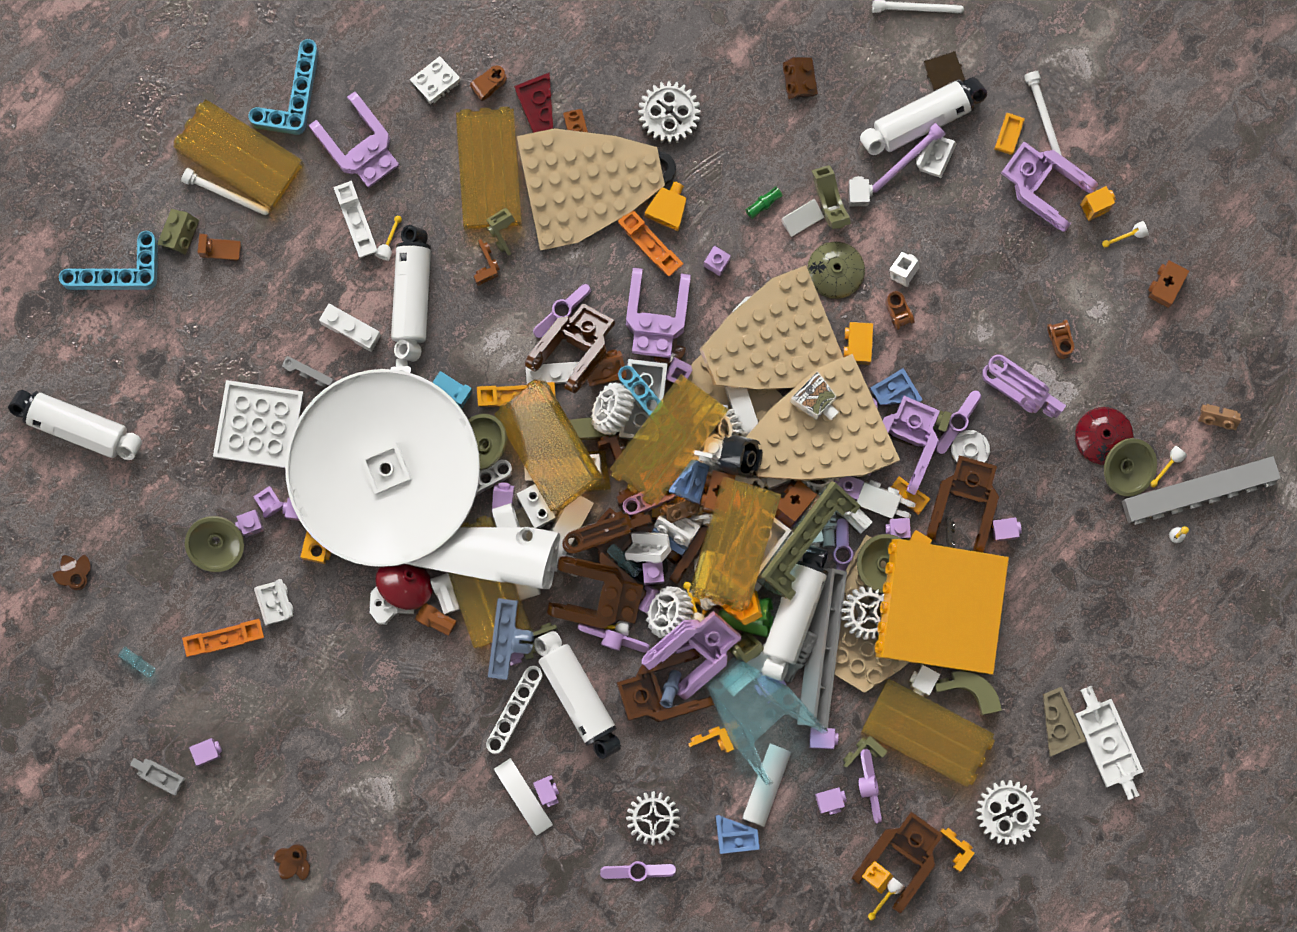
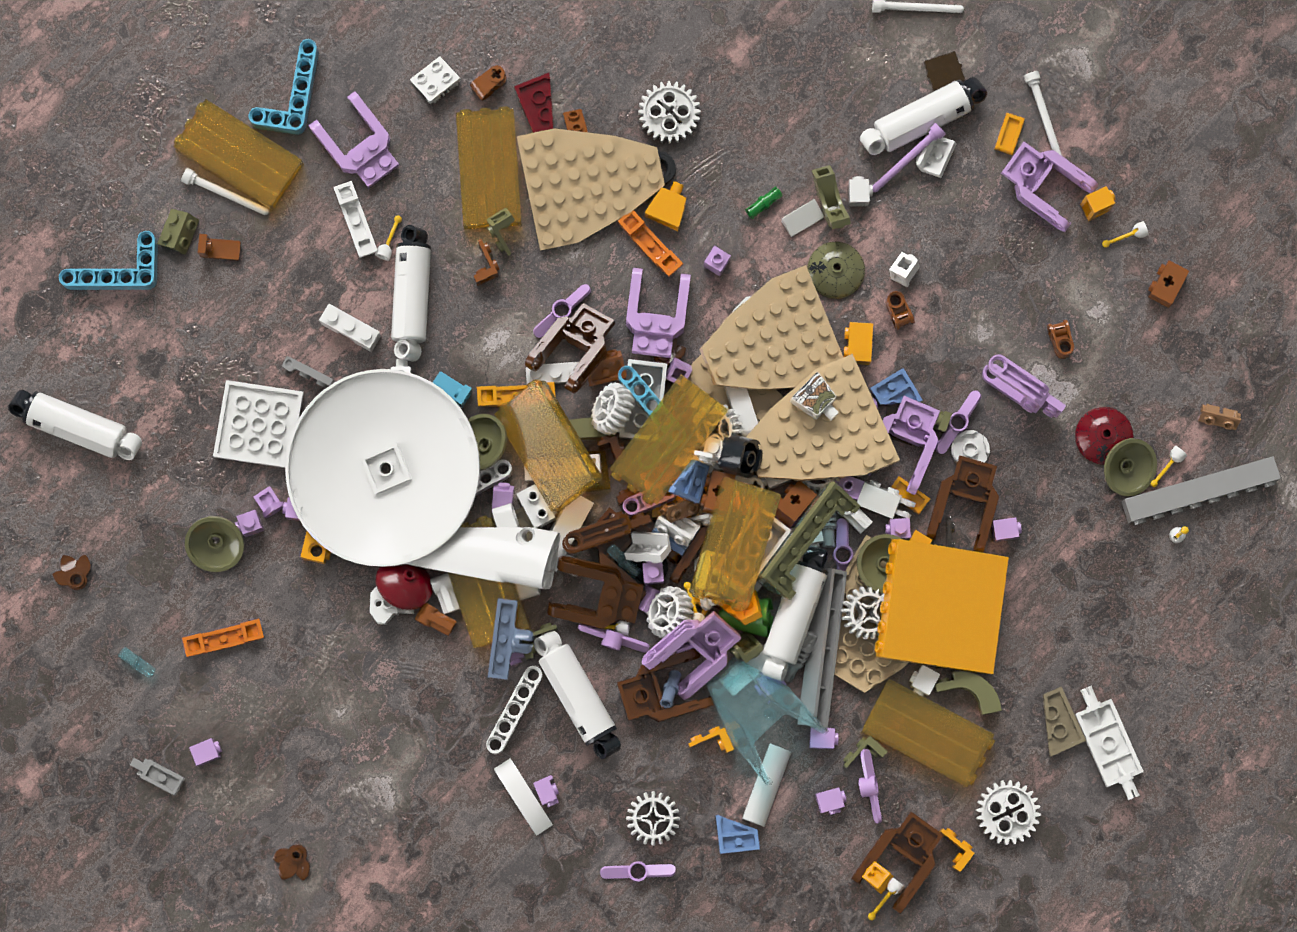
(274, 602): white bracket -> none
(800, 77): reddish brown bracket -> none

